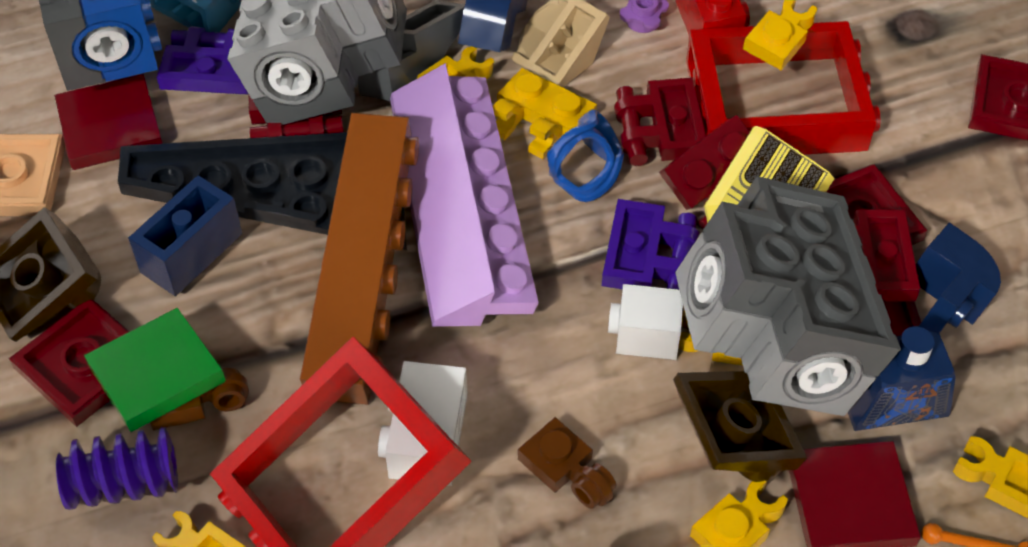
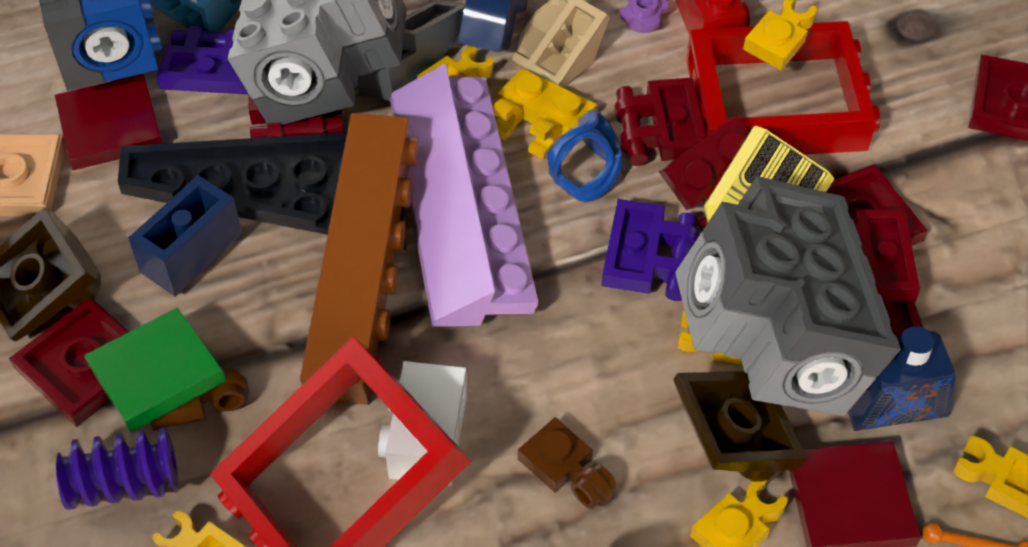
(647, 321): white brick -> none
(957, 275): dark blue brick -> none

